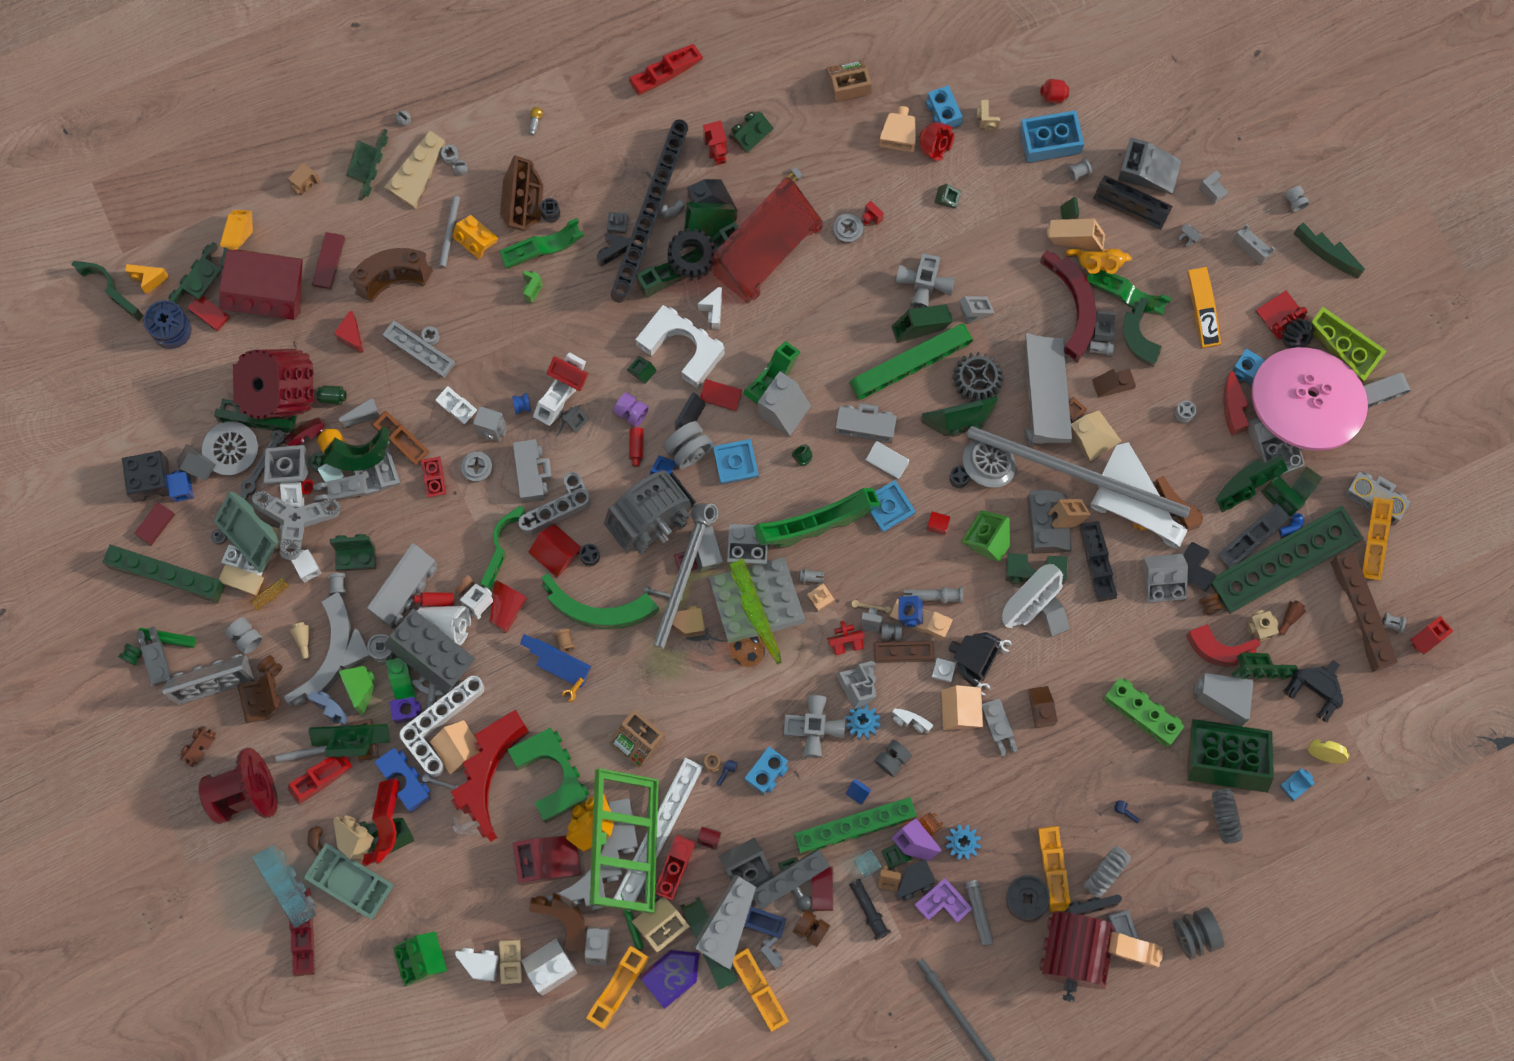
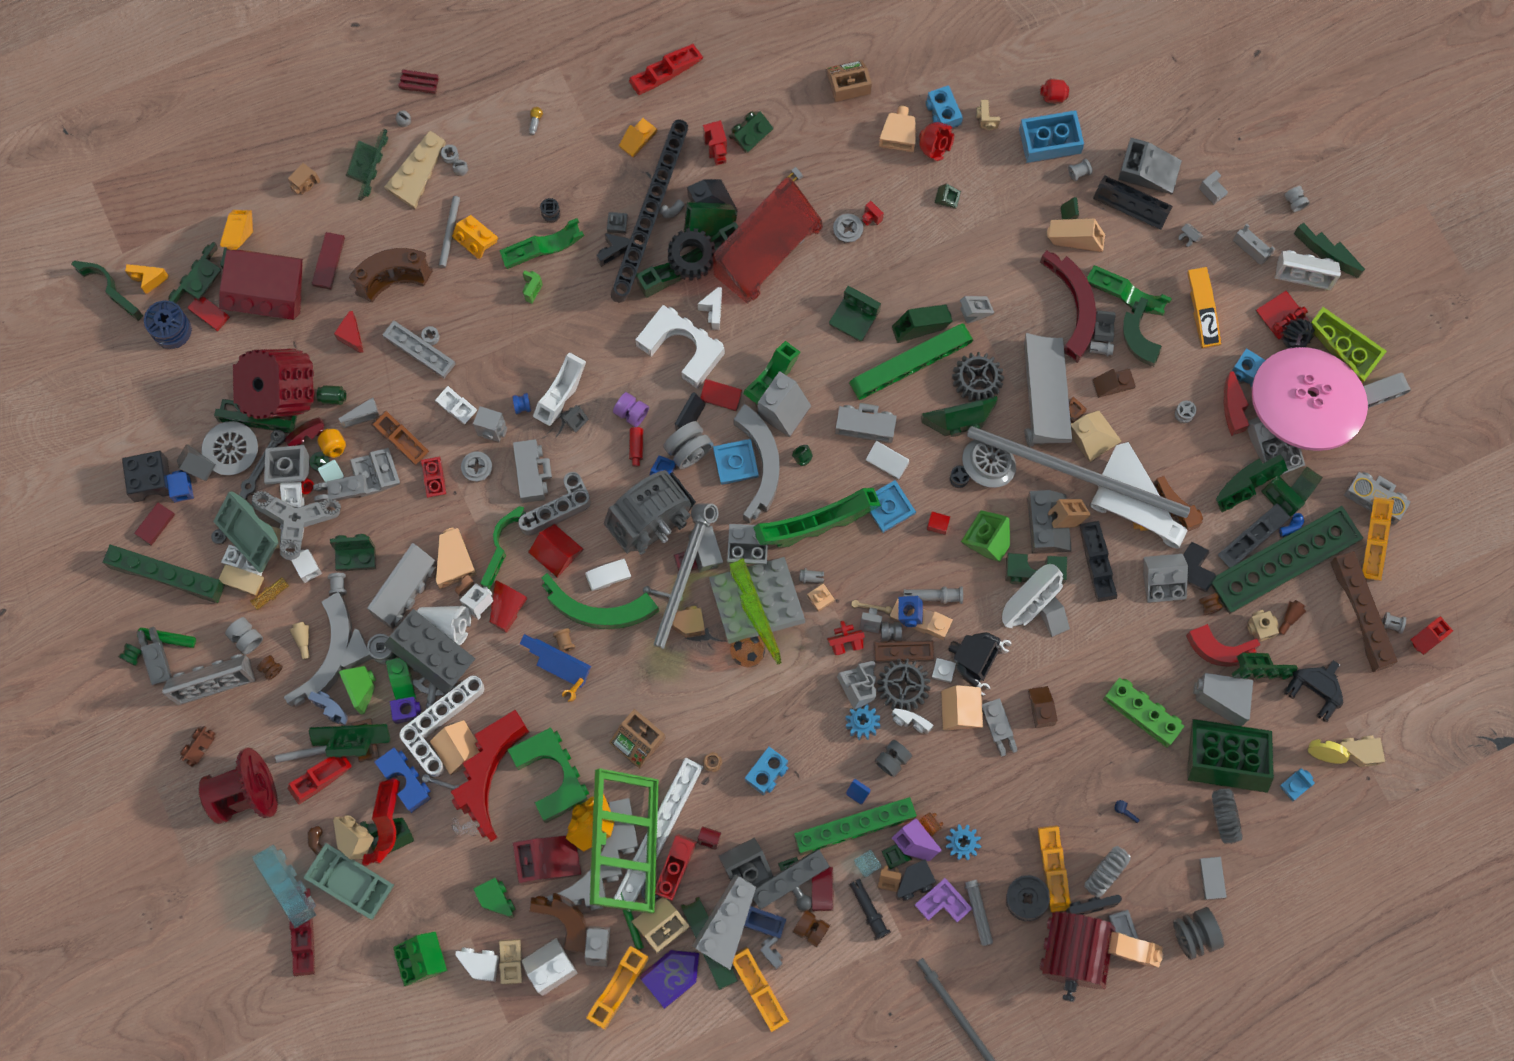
(259, 698): reddish brown bracket -> none
(357, 457): dark green arch -> none
(428, 76): none -> dark red tile
(434, 599): red cylinder -> none
(453, 559): none -> light nougat slope
(493, 899): none -> green slope
(521, 195): reddish brown wedge -> none
(567, 373): red tile -> none
(588, 551): black wheel -> none
(608, 574): none -> white slope
(637, 137): none -> light orange slope
(642, 369): dark green slope -> none
(729, 766): dark blue hand -> none
(759, 433): none -> light grey arch
(813, 726): light grey brick -> none
(855, 314): none -> dark green bracket
(905, 668): none -> dark grey gear
(925, 280): light grey brick -> none
(1106, 260): light orange animal -> none
(1212, 878): none -> light grey tile
(1307, 270): none -> white slope
(1365, 751): none -> tan slope

